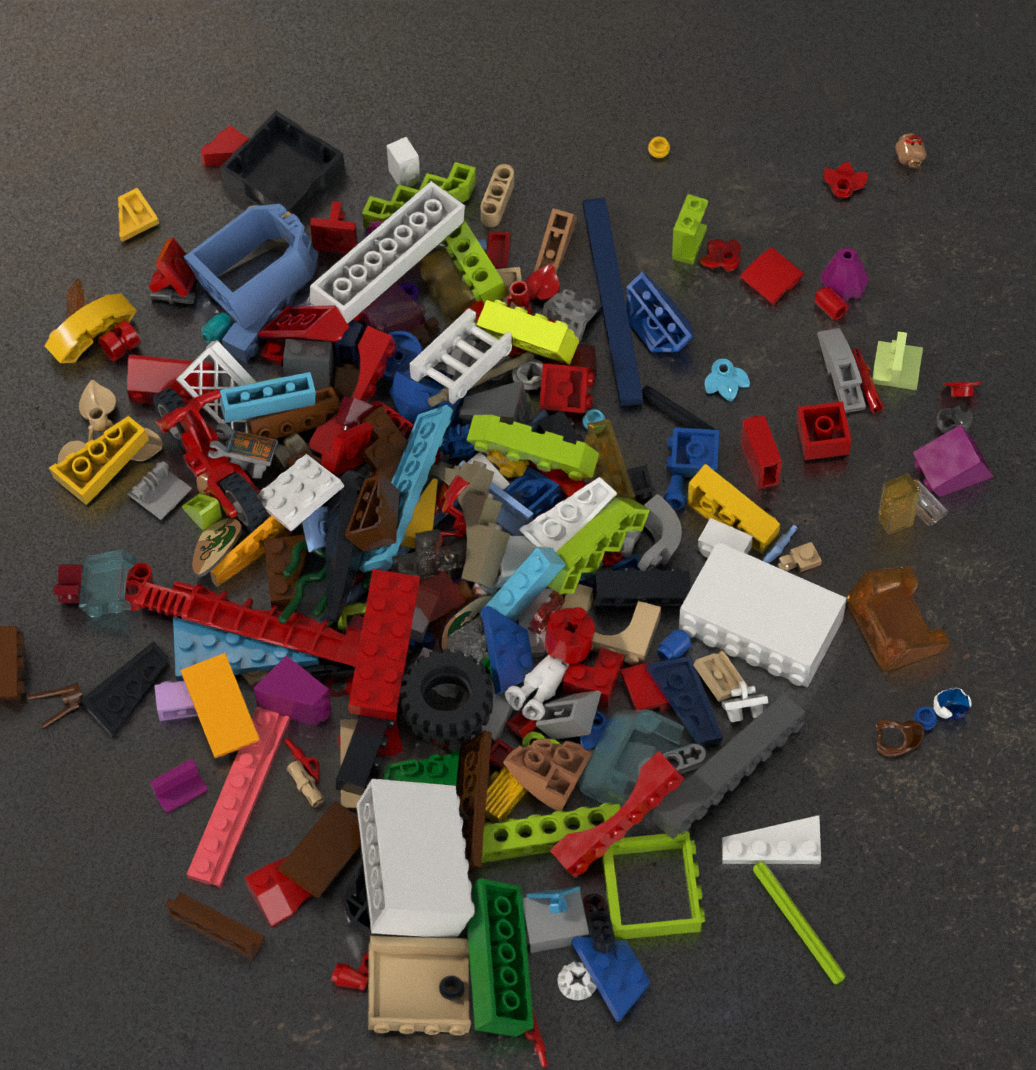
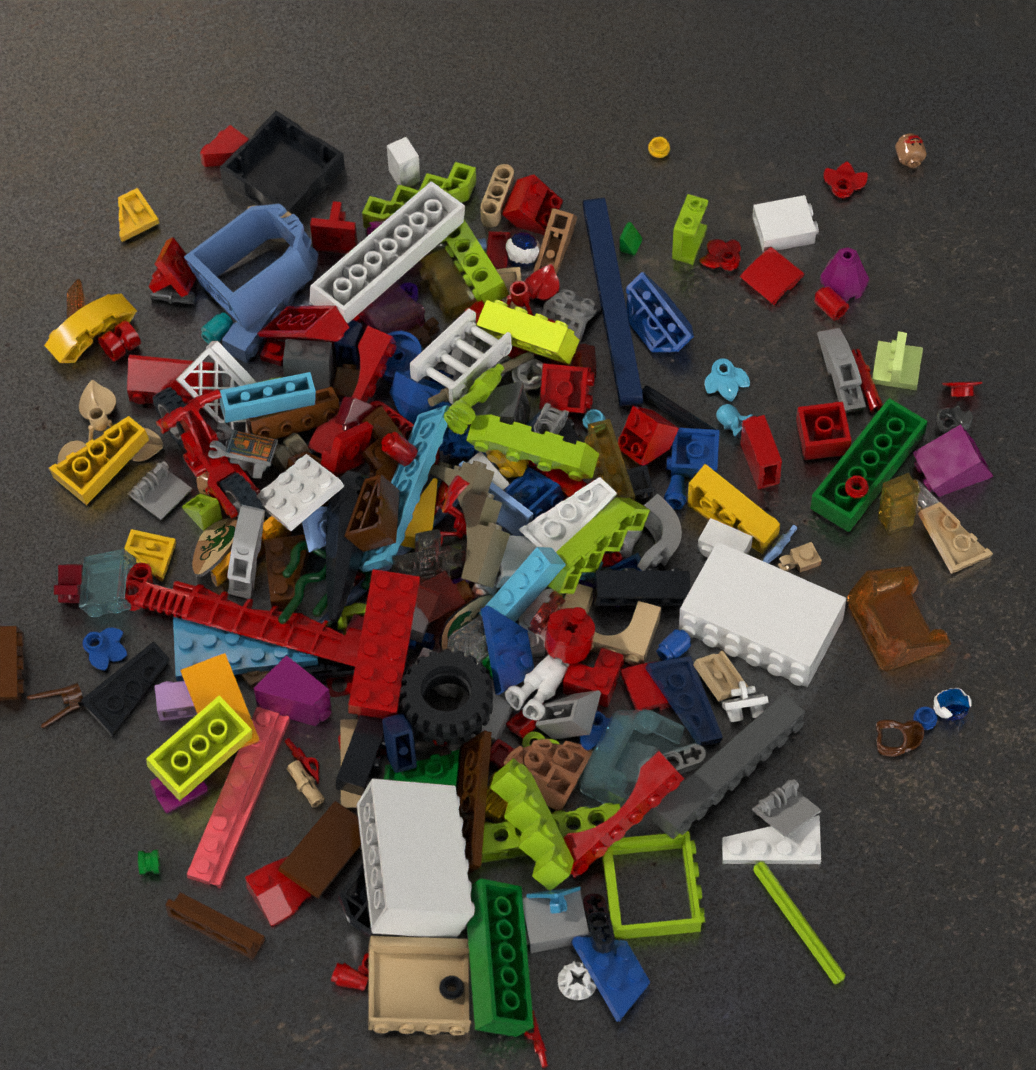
(107, 650): none -> blue plate
(149, 862): none -> green wheel
(152, 550): none -> yellow wing
(199, 748): none -> neon yellow brick
(245, 551): none -> light grey slope
(399, 448): none -> red brick
(399, 743): none -> dark blue brick
(460, 412): none -> lime piece
(523, 248): none -> white hair
(531, 204): none -> red slope
(533, 818): none -> lime brick
(550, 420): none -> light grey piece
(630, 240): none -> green slope
(646, 435): none -> red slope
(731, 419): none -> medium azure animal
(785, 223): none -> white brick
(786, 808): none -> light grey hinge
(856, 481): none -> red plate
(875, 457): none -> green brick
(953, 542): none -> tan wing

